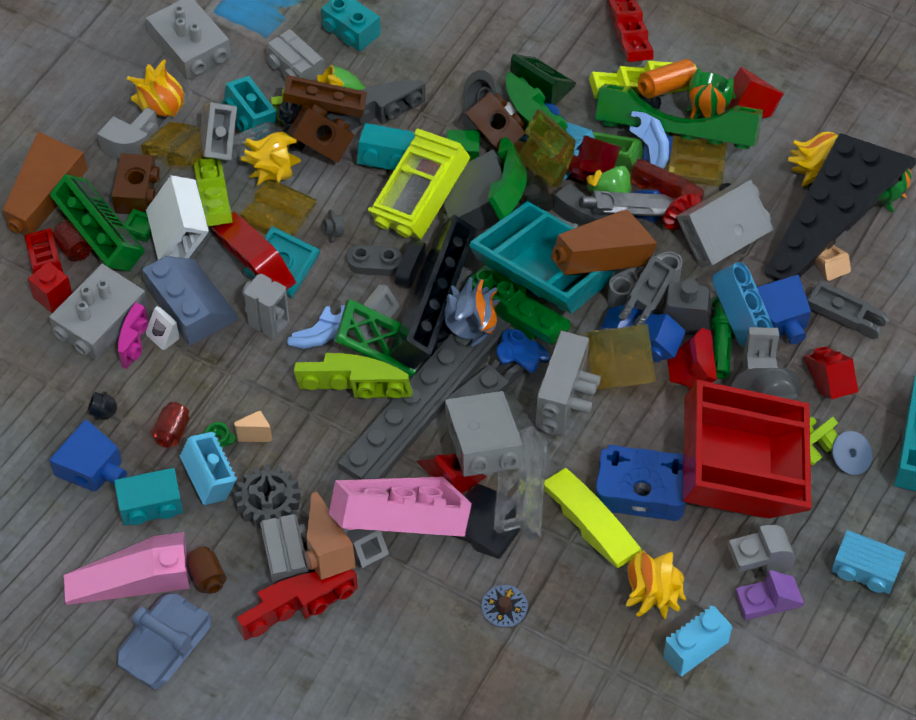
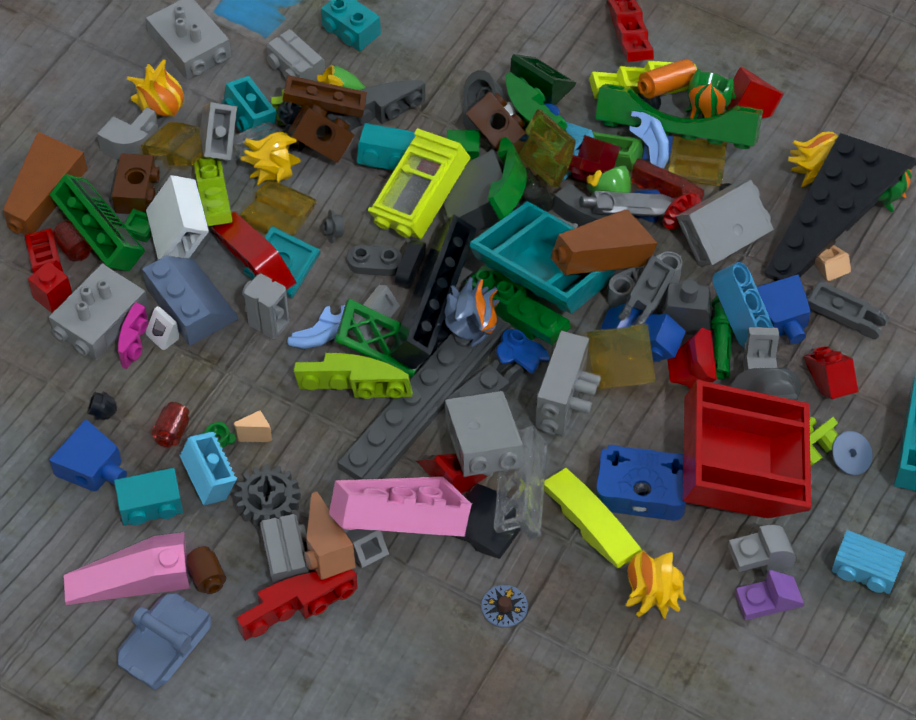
(697, 640): medium azure brick -> none

